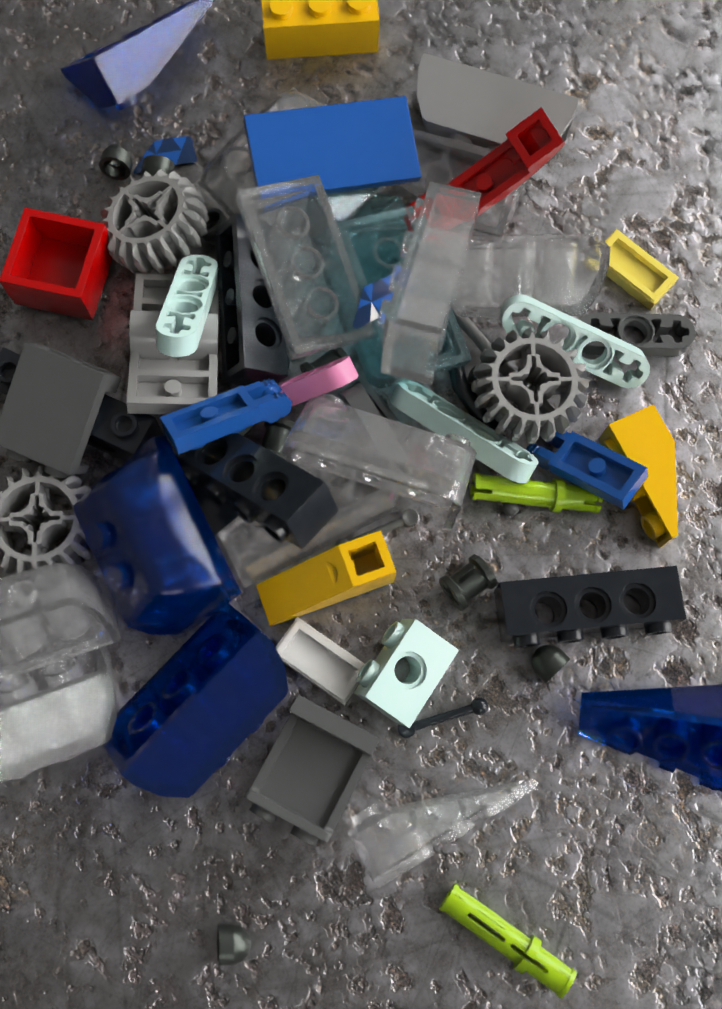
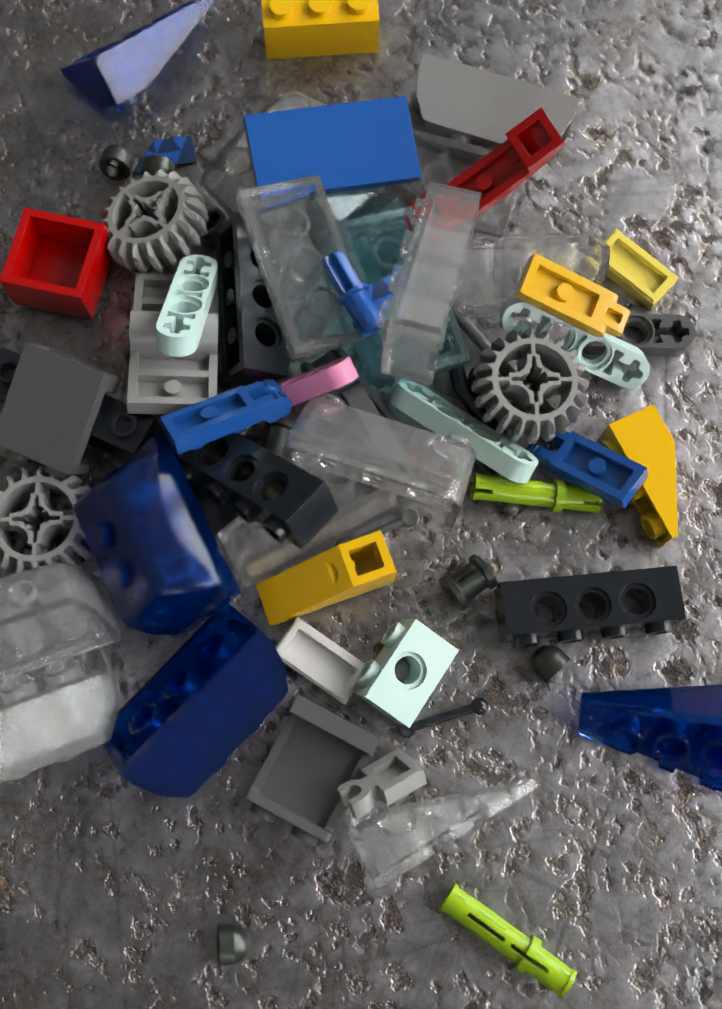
(352, 293): none -> blue axle
(385, 780): none -> light grey plate
(571, 298): none -> yellow hinge

